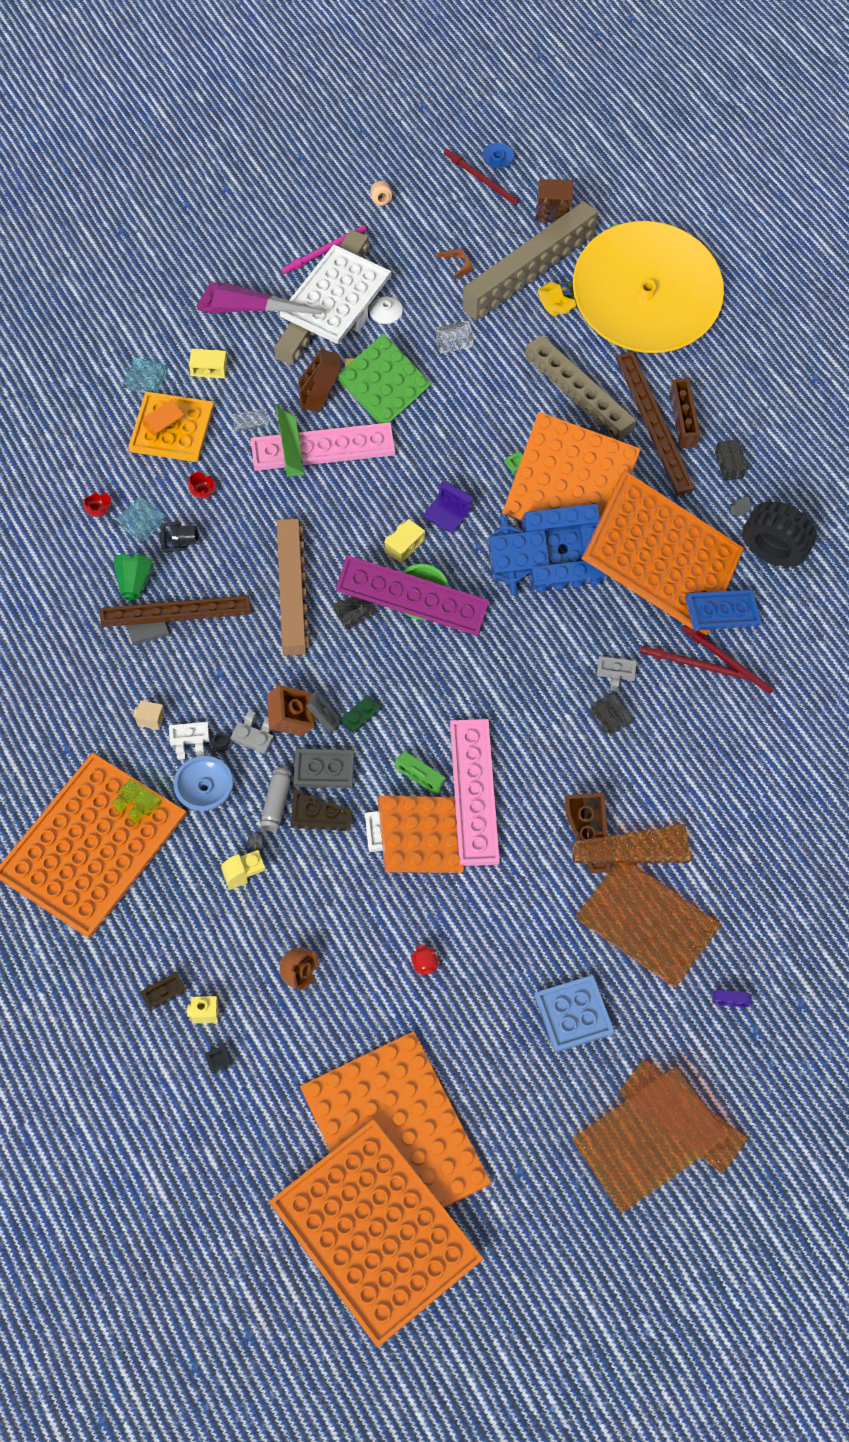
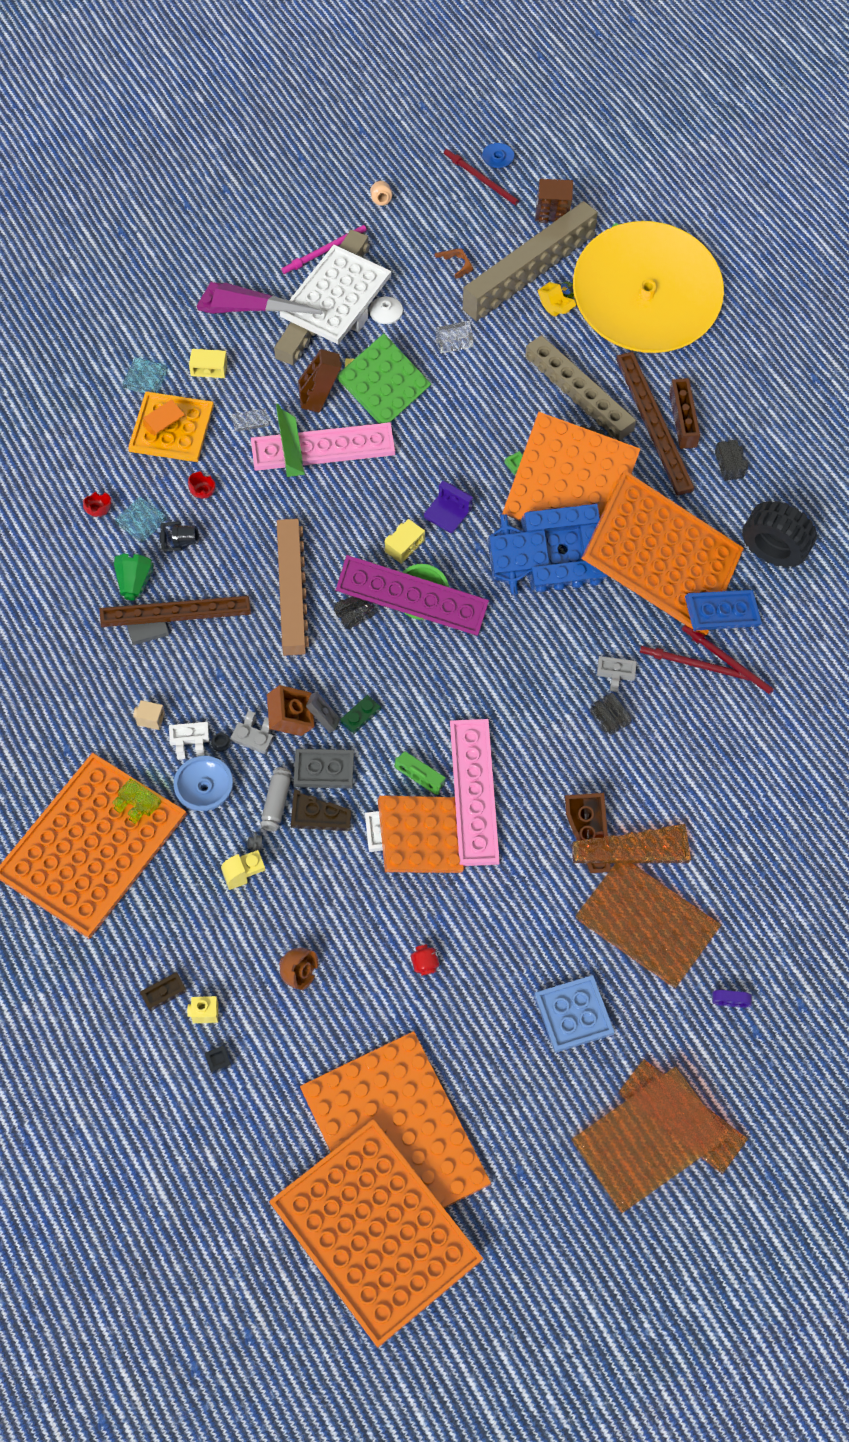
(740, 506): dark grey piece -> none

